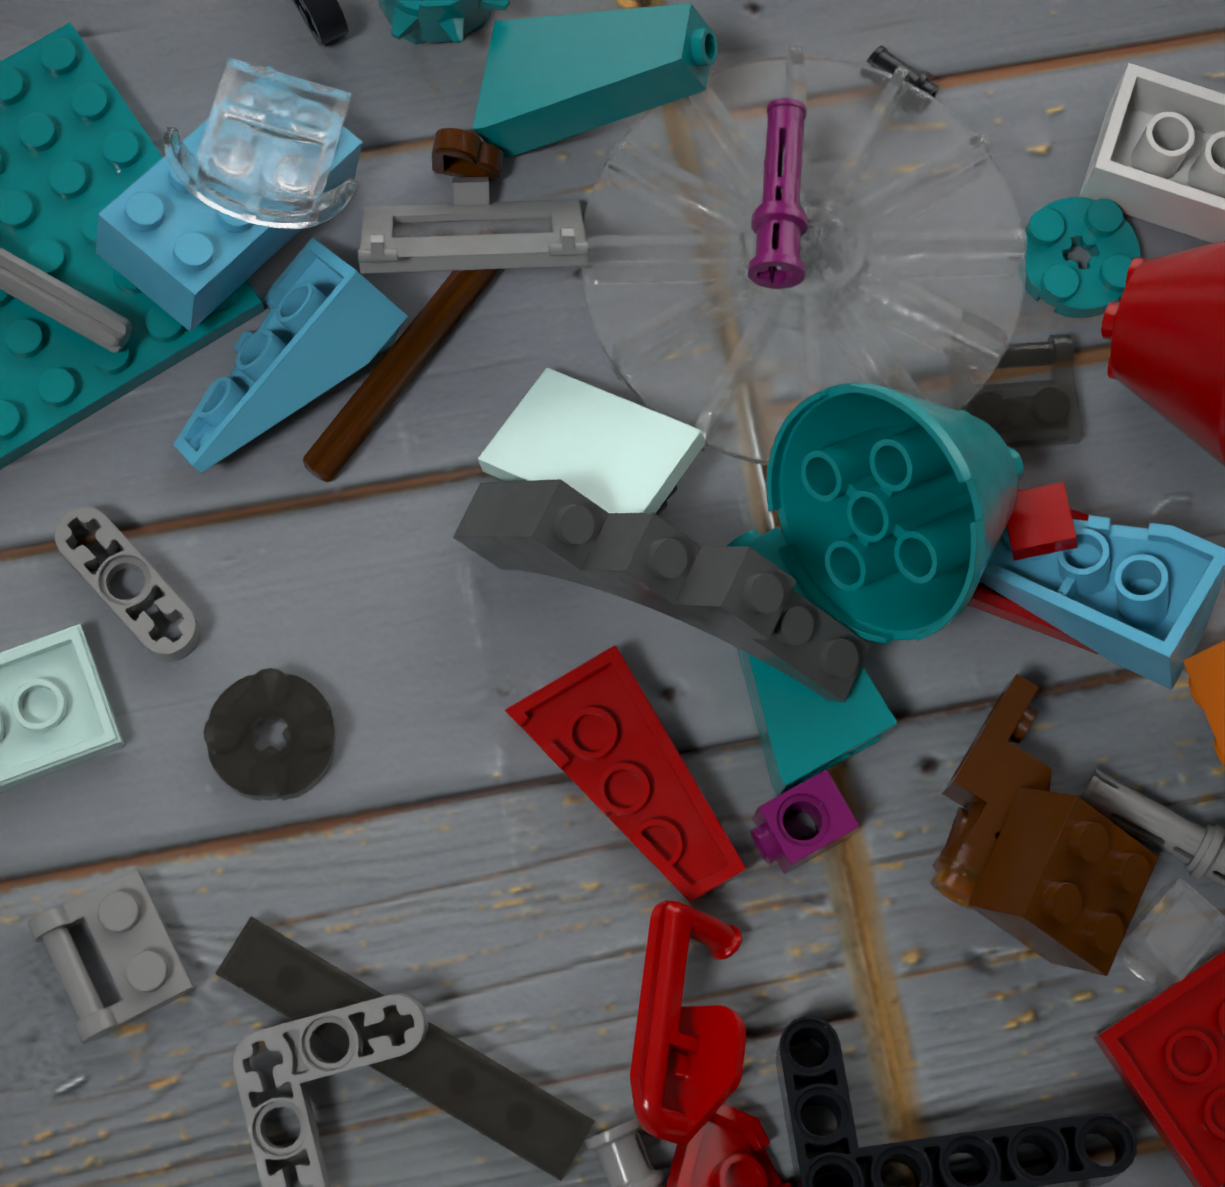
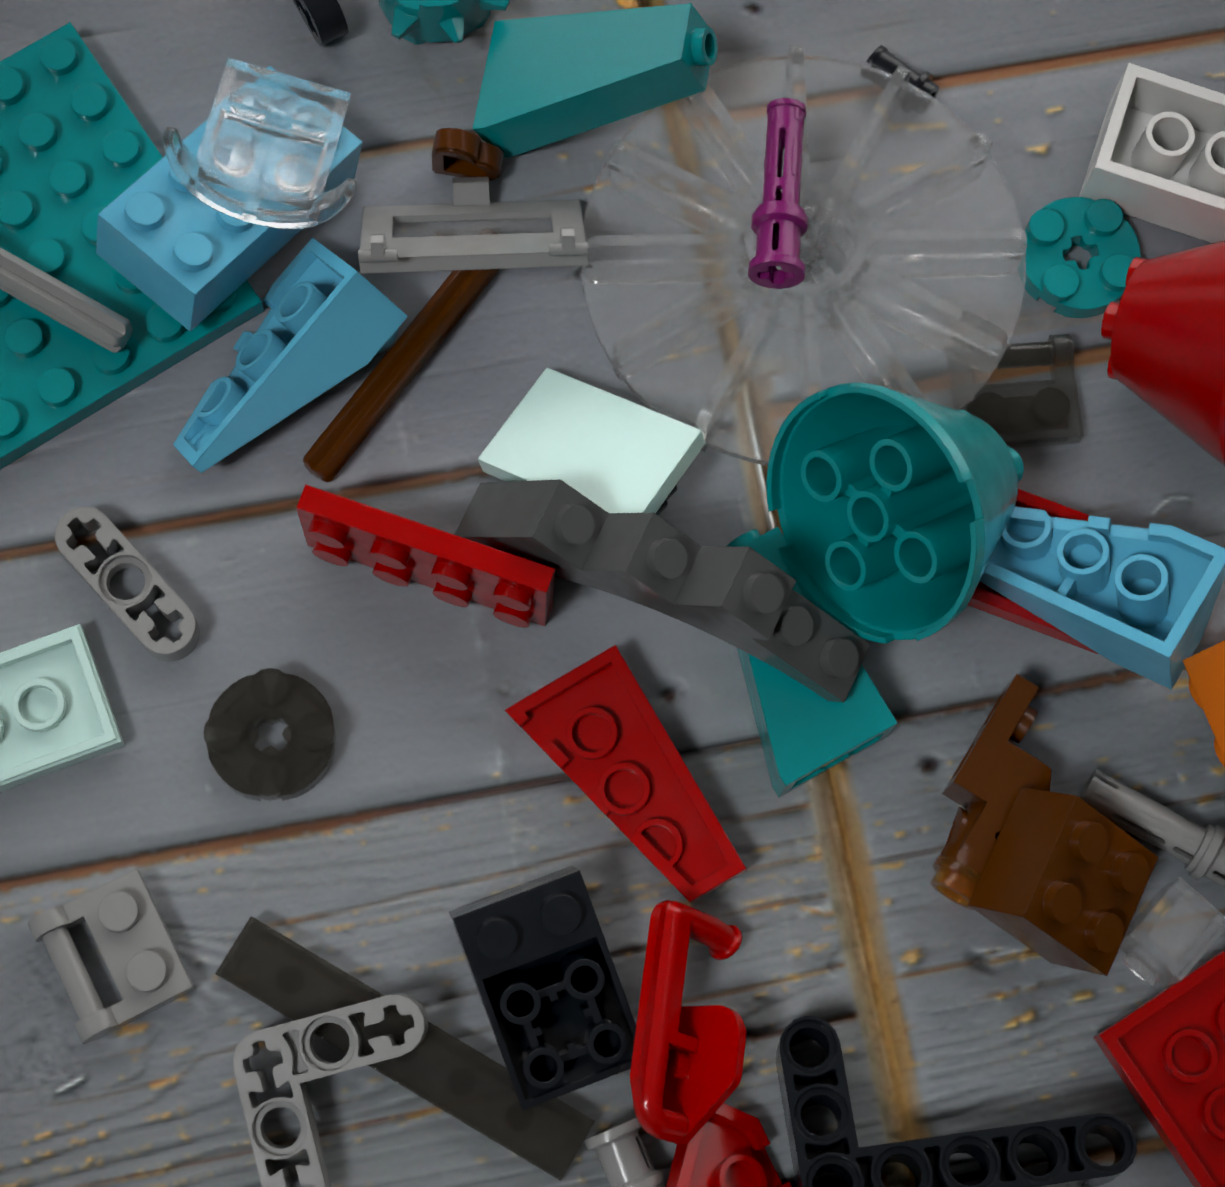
(415, 552): none -> red plate
(547, 986): none -> black slope
(822, 803): magenta brick -> none
(1041, 522): red tile -> none

